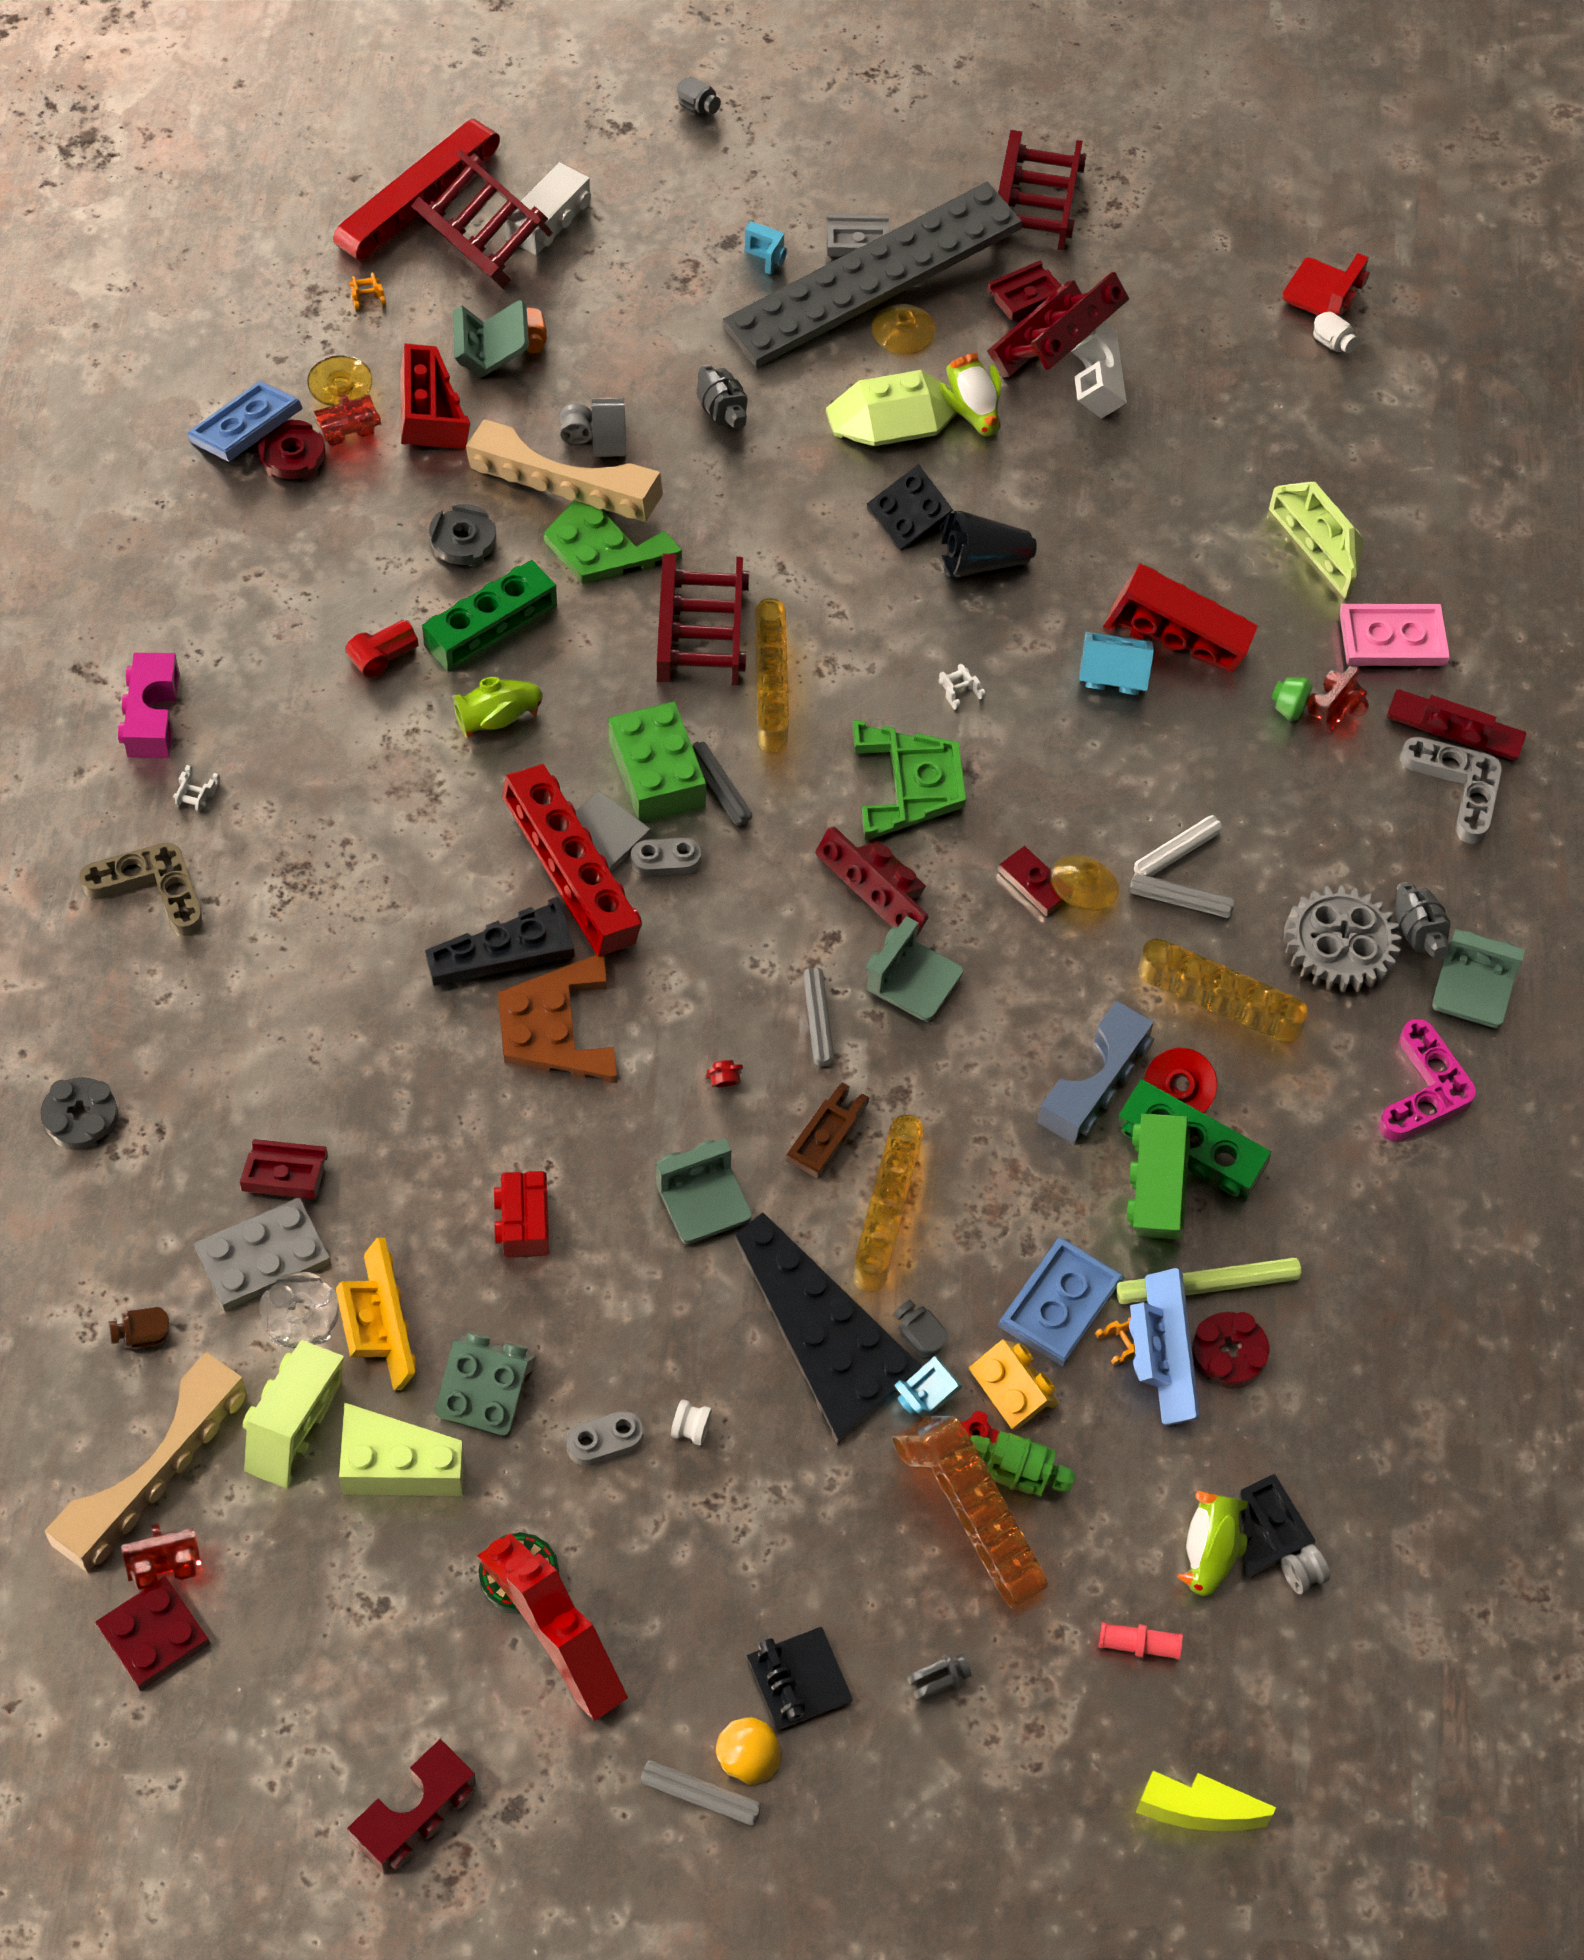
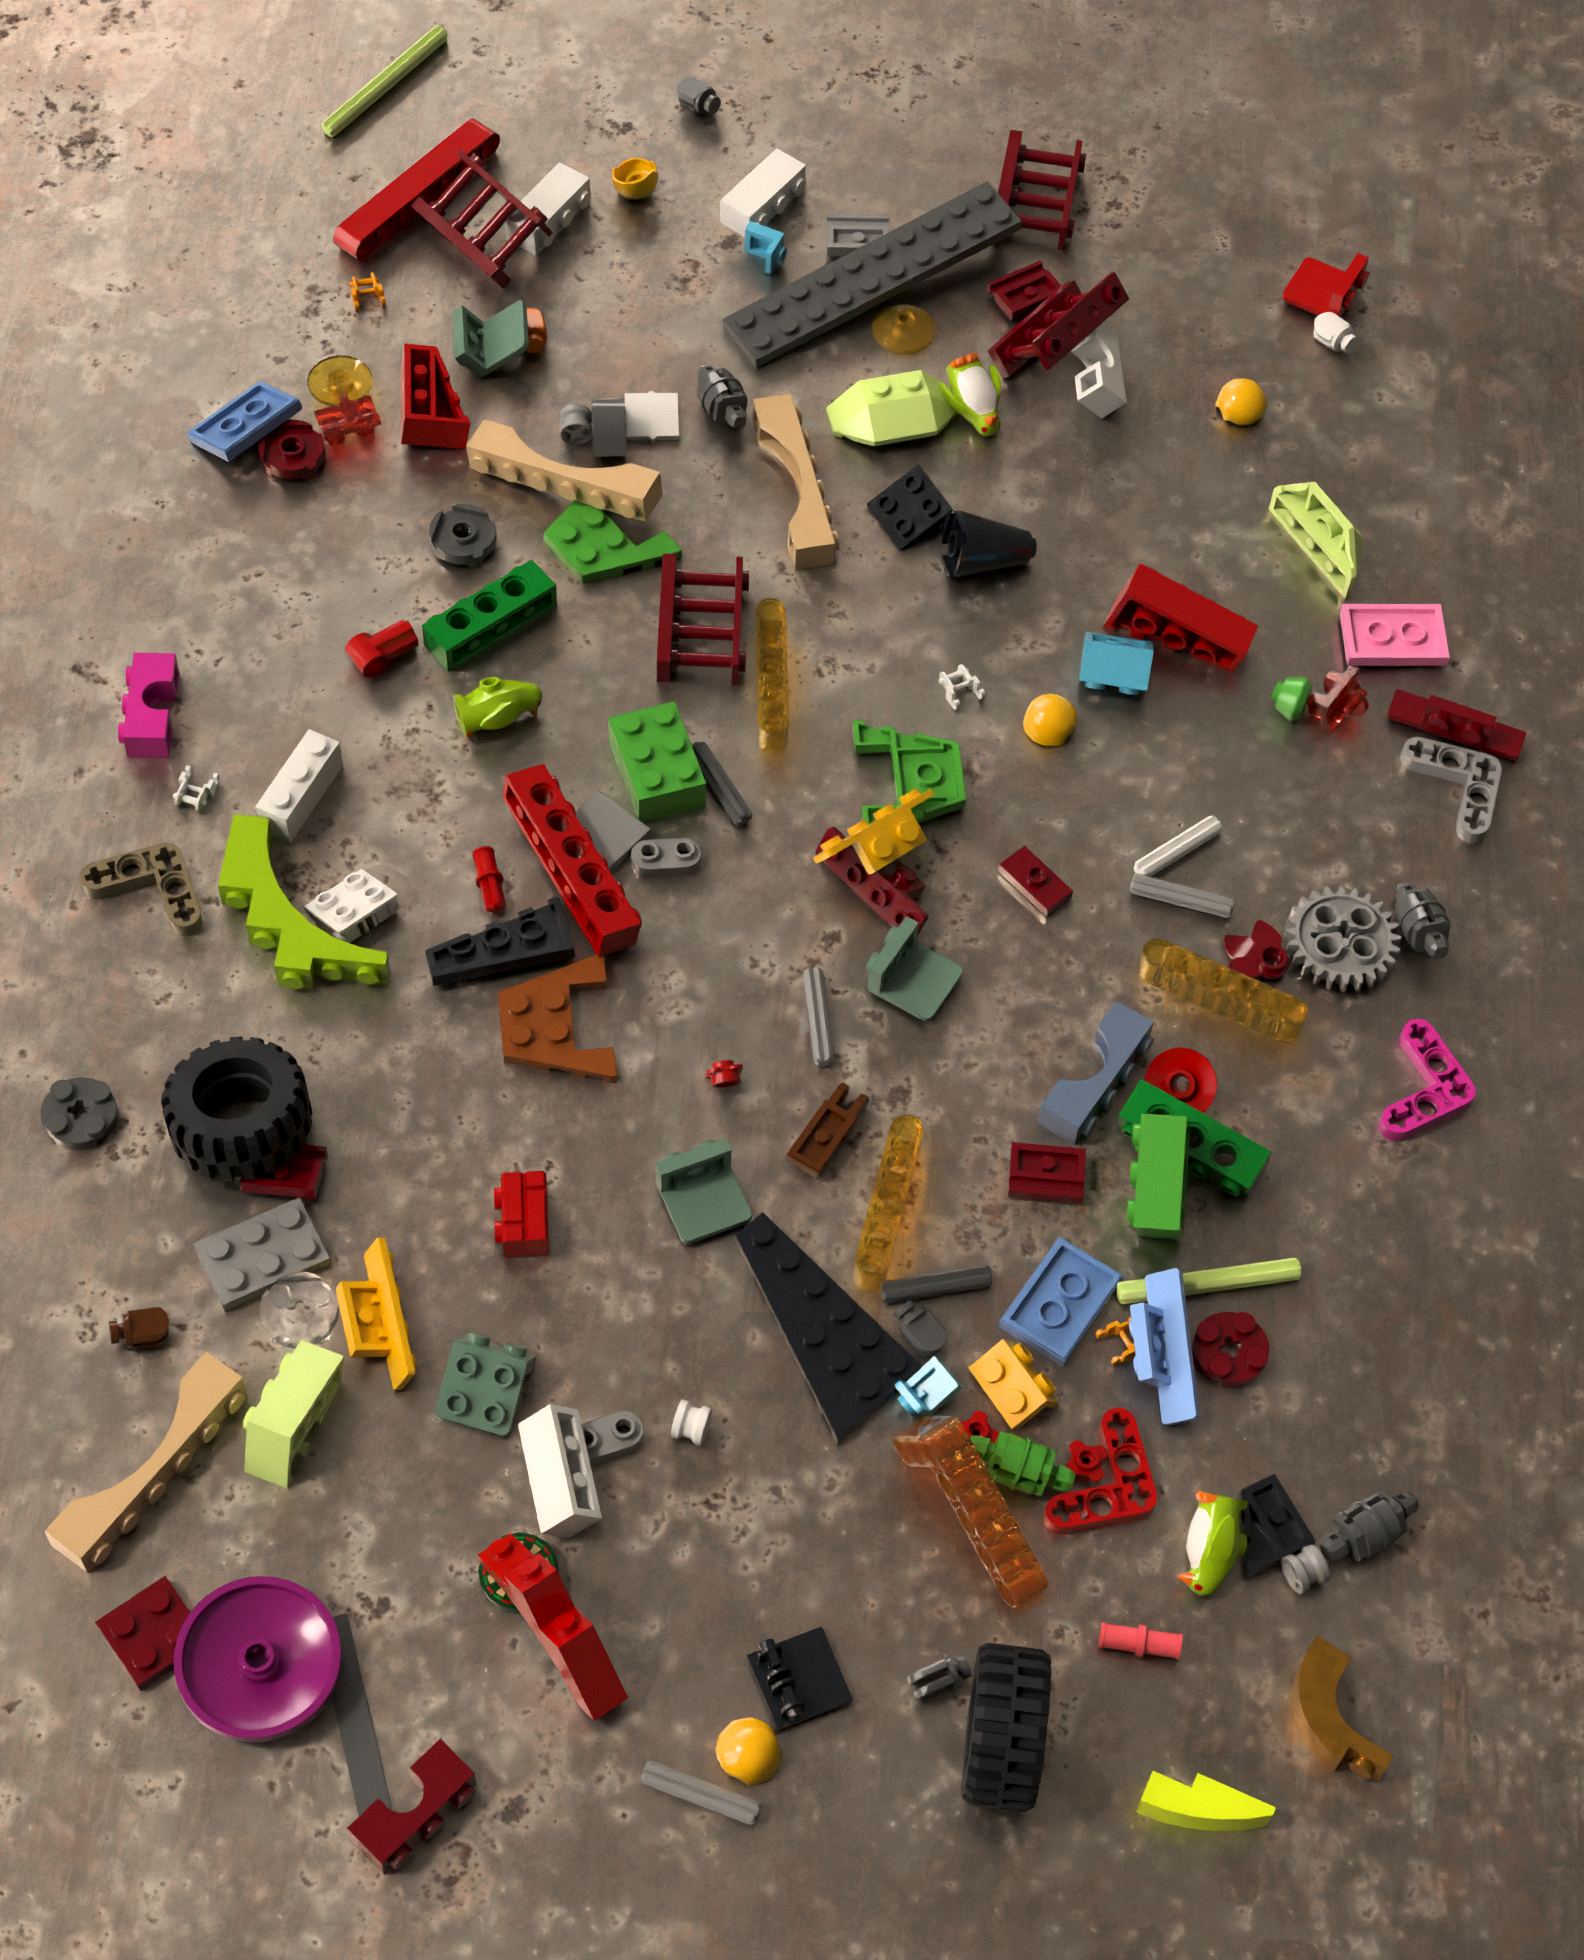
(161, 1555): clear red hips -> none
(246, 1143): none -> black tyre
(257, 1659): none -> magenta dish
(273, 921): none -> lime arch
(300, 784): none -> white brick
(351, 903): none -> white hinge
(357, 1726): none -> dark grey sticker
(384, 81): none -> yellowish green axle
(397, 1457): yellowish green wedge -> none
(489, 879): none -> red axle
(559, 1471): none -> white brick
(635, 178): none -> yellow hair
(651, 416): none -> white piece
(763, 192): none -> white brick
(779, 432): none -> tan arch
(885, 838): none -> yellow bracket
(936, 1283): none -> dark grey axle
(1006, 1727): none -> black tyre
(1047, 1172): none -> dark red plate
(1050, 719): none -> yellow hair
(1084, 883): clear yellow dish -> none
(1090, 1471): none -> red plate
(1116, 1494): none -> red beam
(1241, 401): none -> yellow hair
(1253, 952): none -> dark red plate
(1319, 1717): none -> pearl gold arch
(1369, 1525): none -> dark grey piece
(1477, 978): sand green bracket -> none

